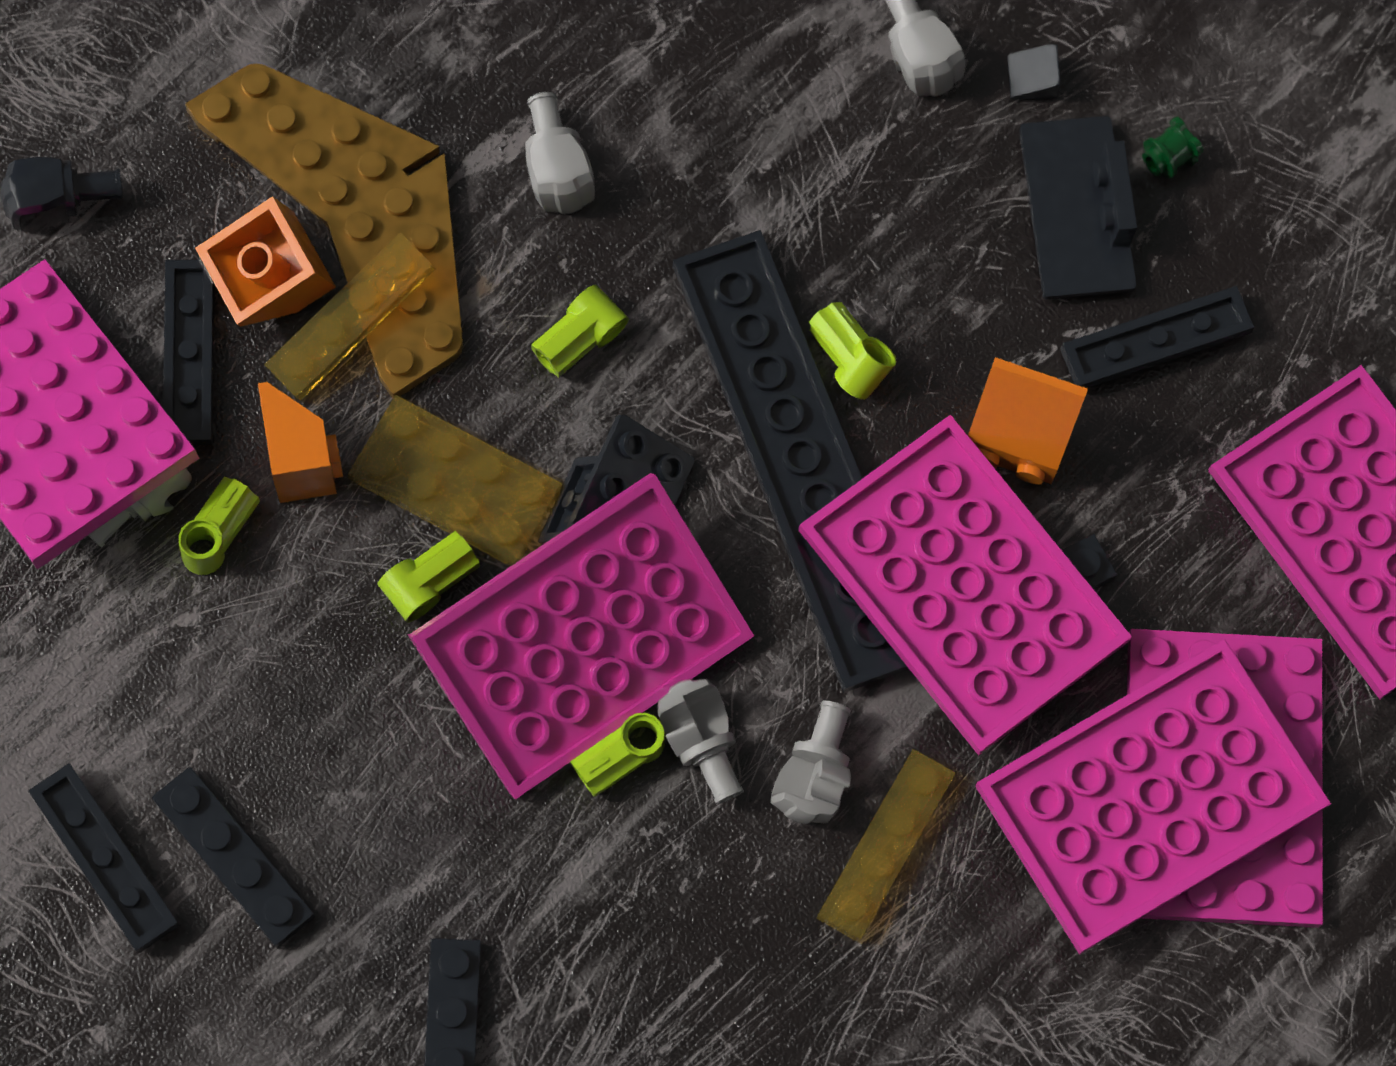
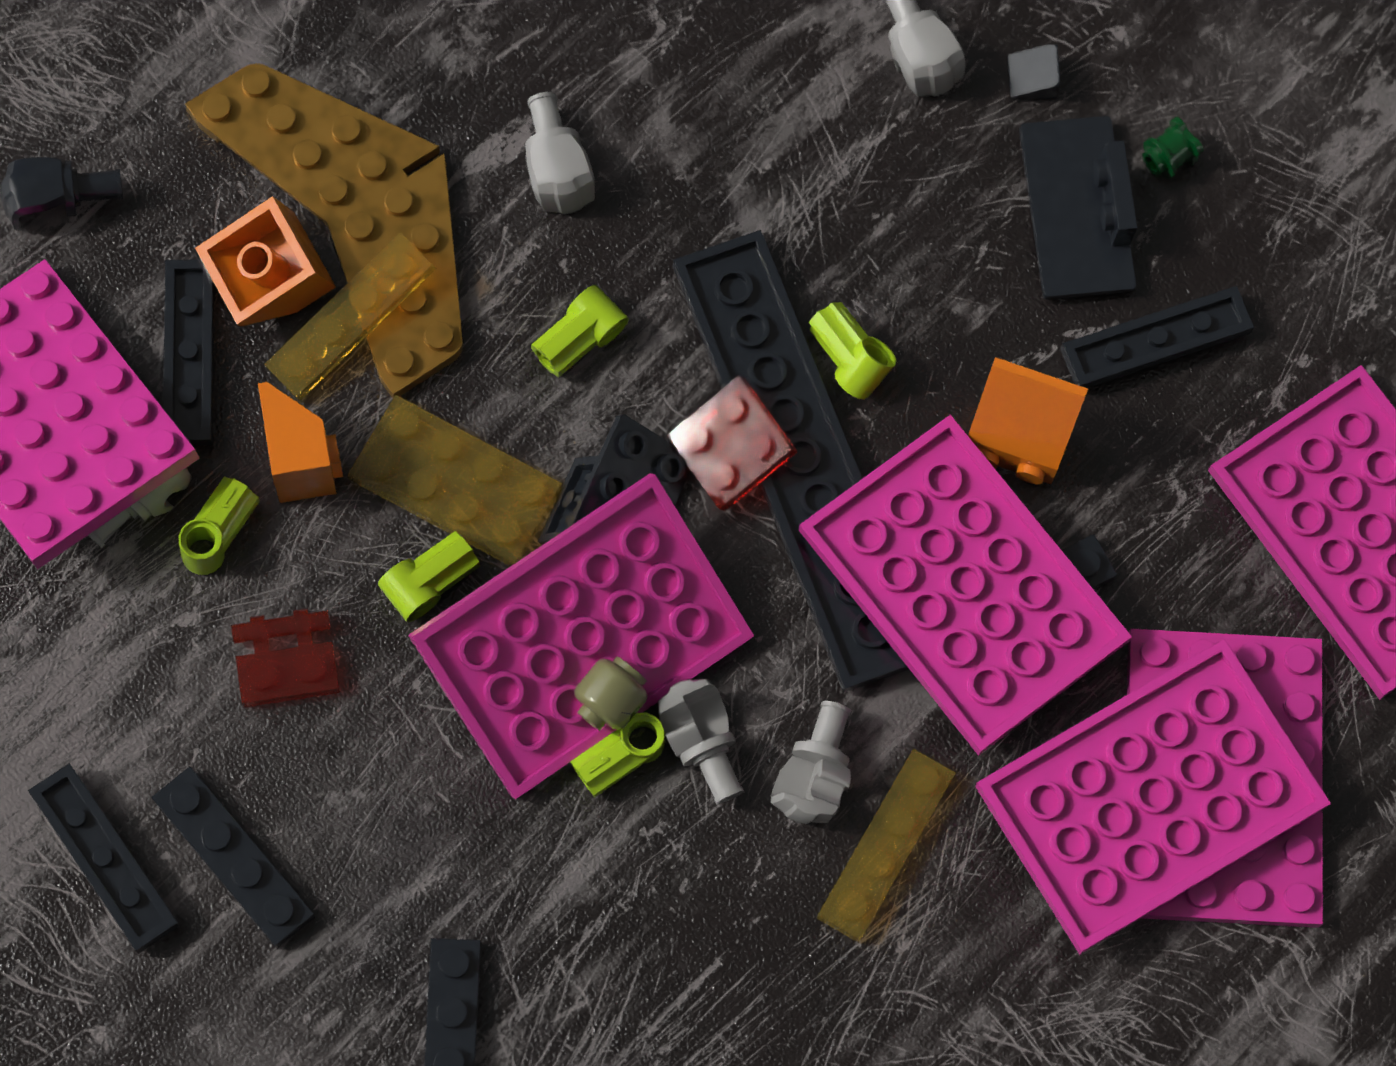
(287, 672): none -> clear red plate
(610, 694): none -> olive head
(732, 443): none -> clear red plate

